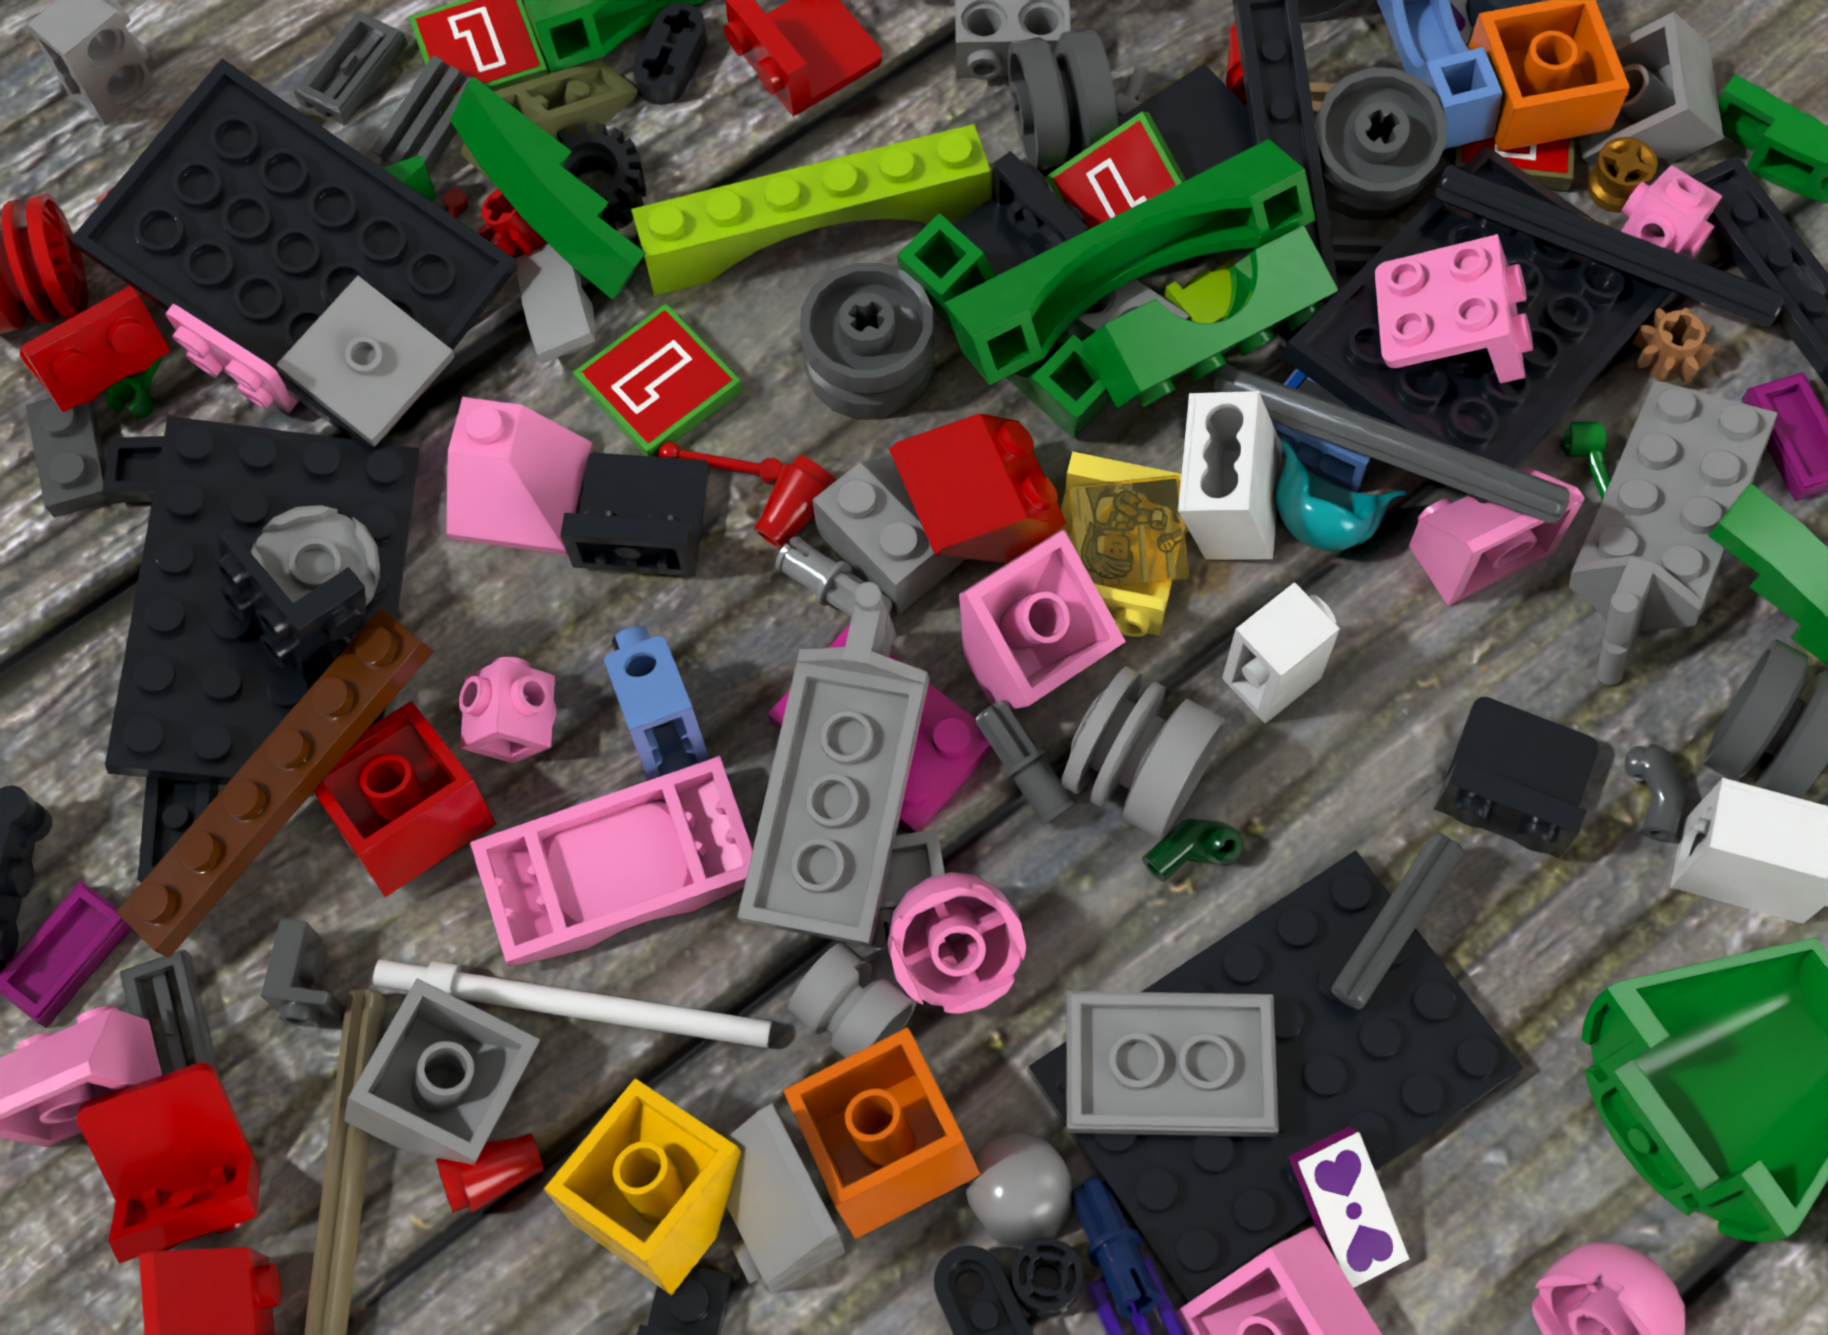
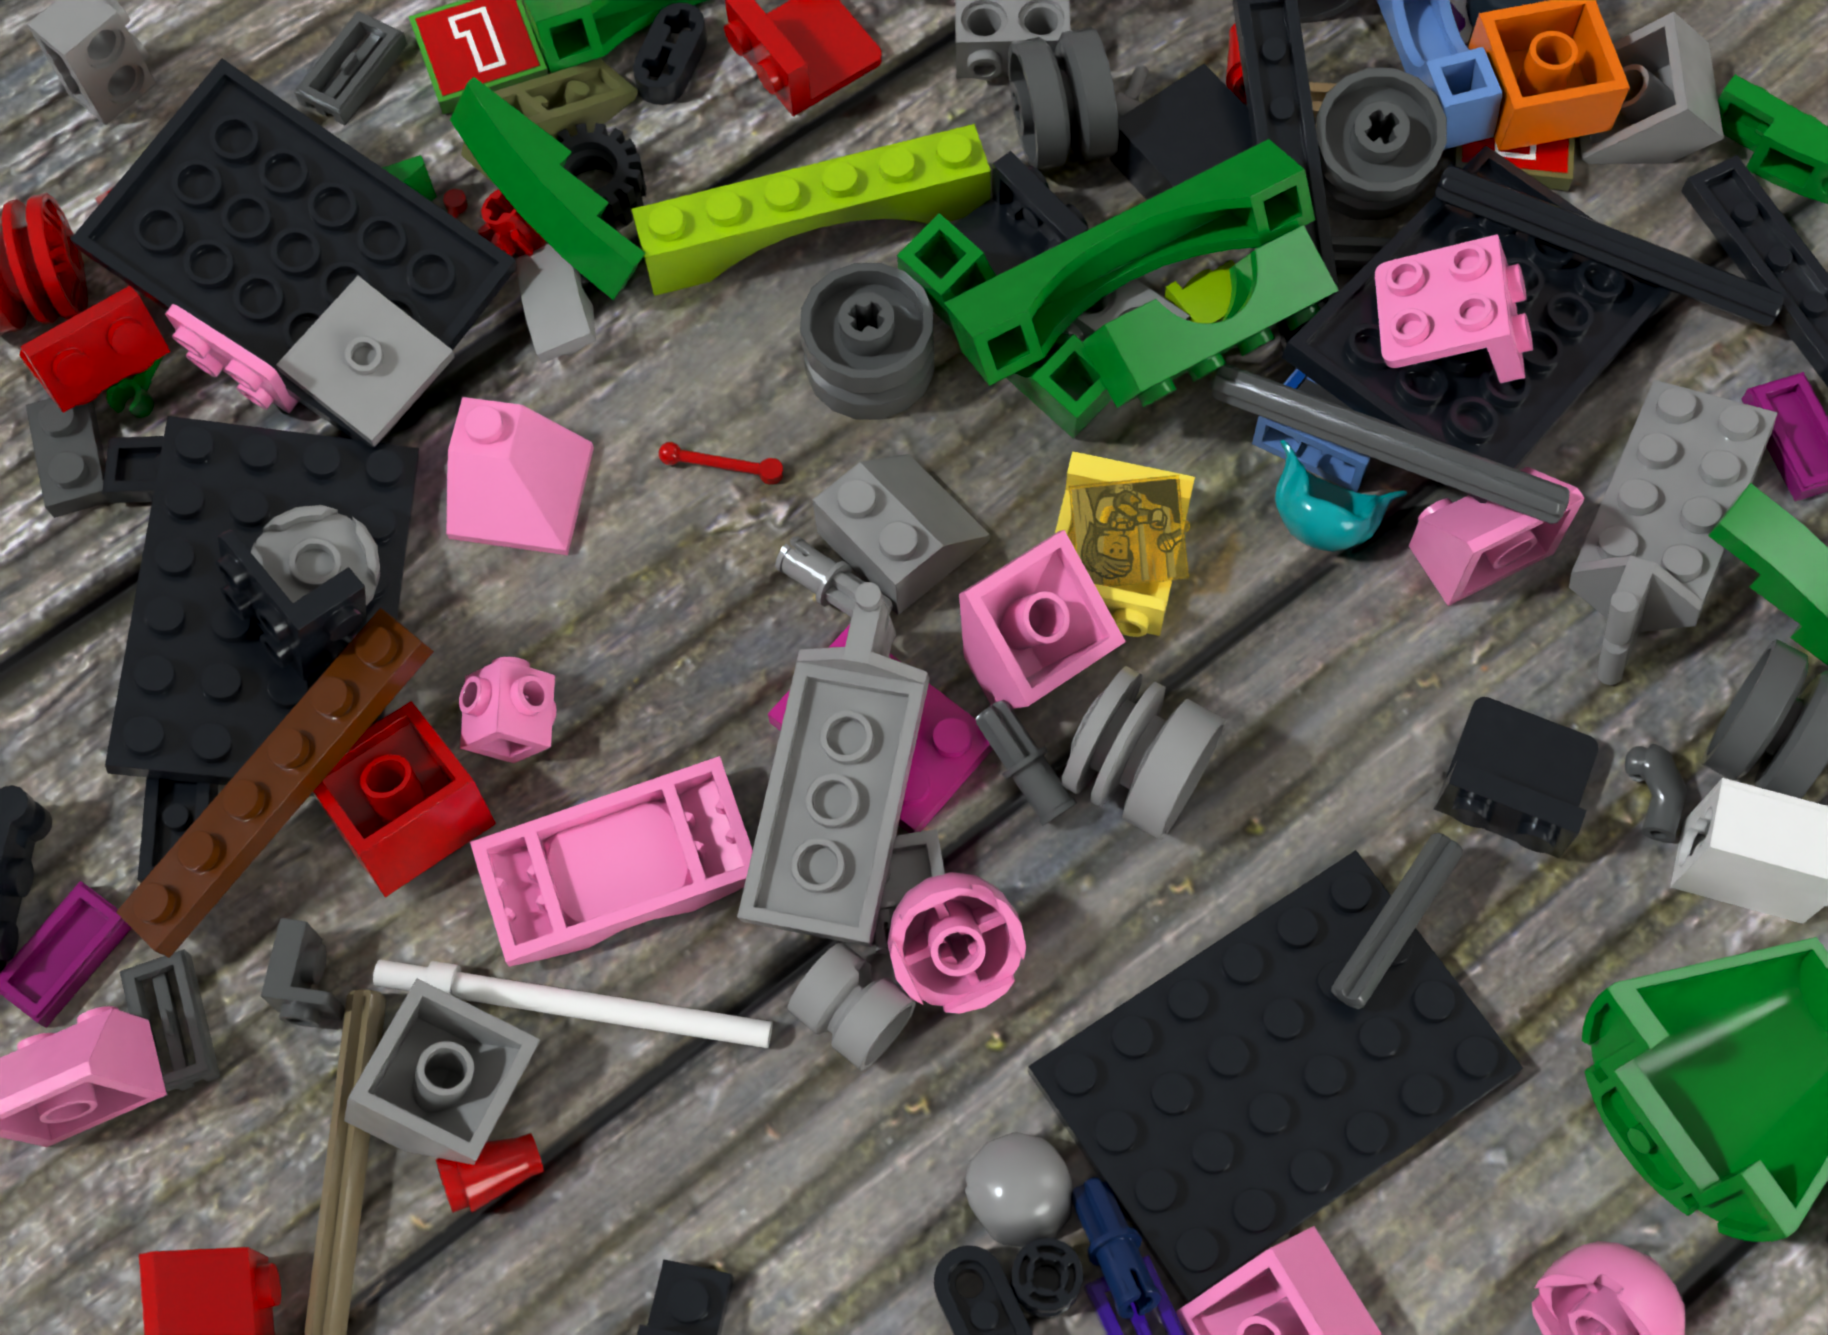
(171, 1160): red bracket -> none
(420, 114): dark grey tile -> none
(638, 515): black bracket -> none
(649, 1185): yellow slope -> none
(652, 695): medium blue torso -> none
(658, 381): red tile -> none
(777, 1207): light grey slope -> none
(792, 500): red cone -> none
(881, 1133): orange brick -> none
(979, 488): red slope -> none
(1117, 171): red tile -> none
(1171, 1064): light grey tile -> none
(1196, 842): dark green arm -> none
(1230, 475): white piece -> none
(1280, 651): white brick -> none
(1349, 1206): tile -> none
(1589, 441): green hand -> none
(1618, 172): pearl gold wheel -> none
(1671, 212): bright pink brick -> none
(1673, 345): medium nougat gear -> none

